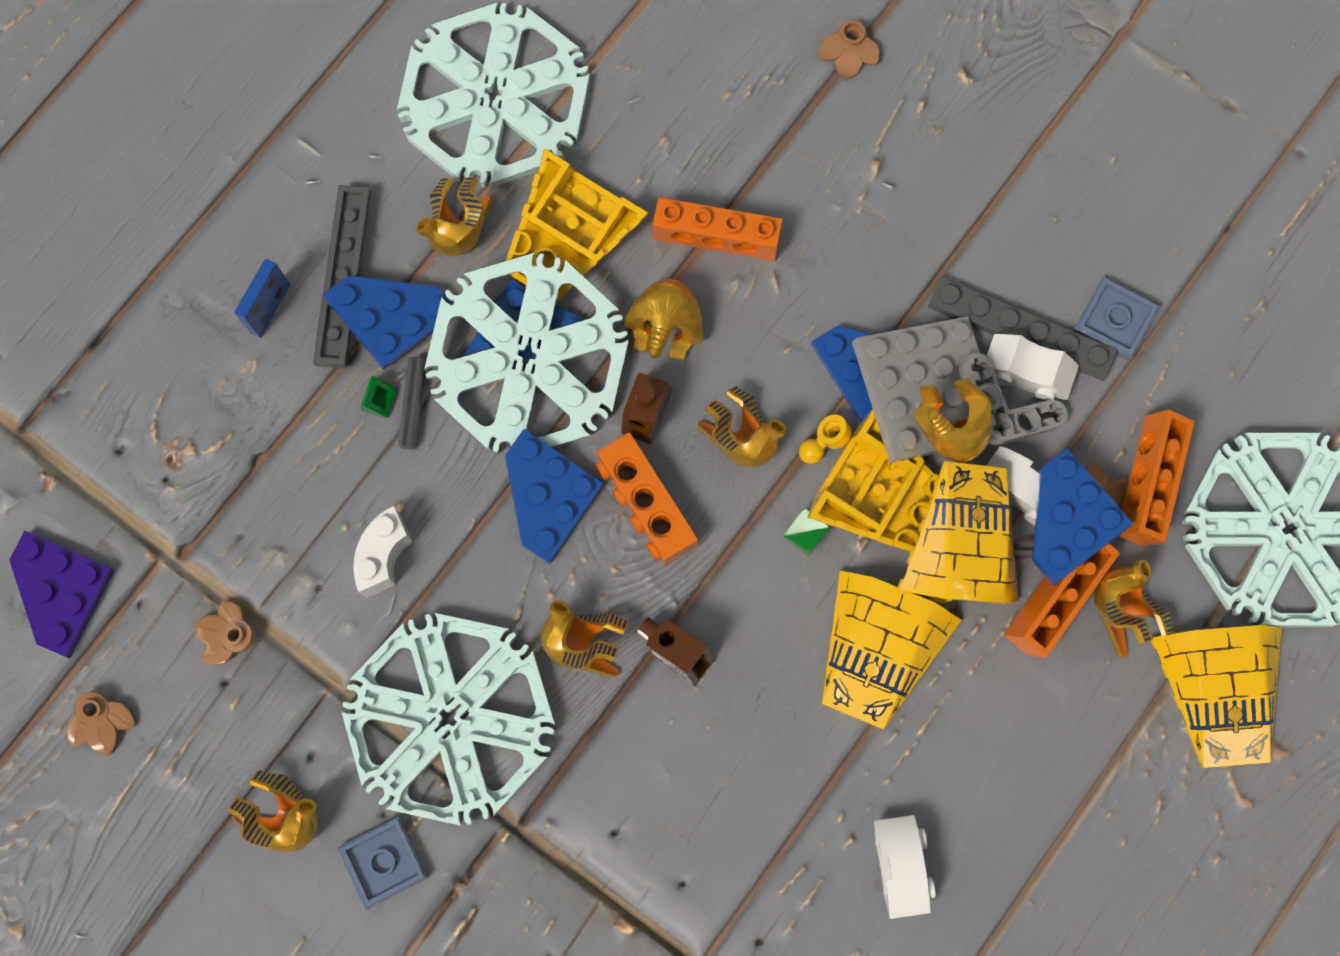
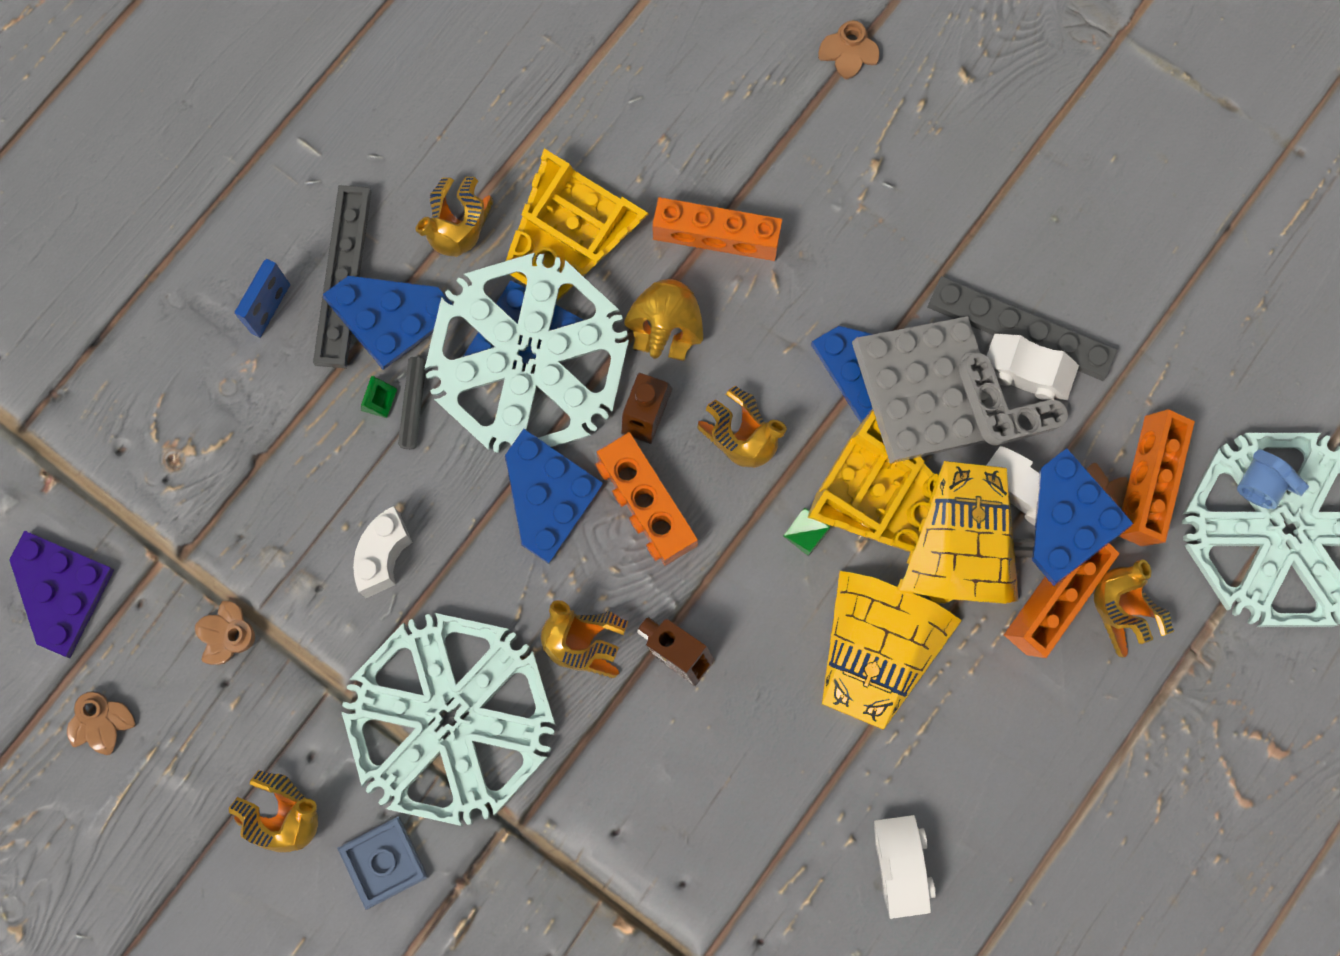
(488, 121): light aqua plate -> none
(812, 450): yellow plate -> none
(967, 436): pearl gold piece -> none
(1117, 317): sand blue tile -> none
(1225, 690): yellow wedge -> none
(1269, 479): none -> medium blue piece

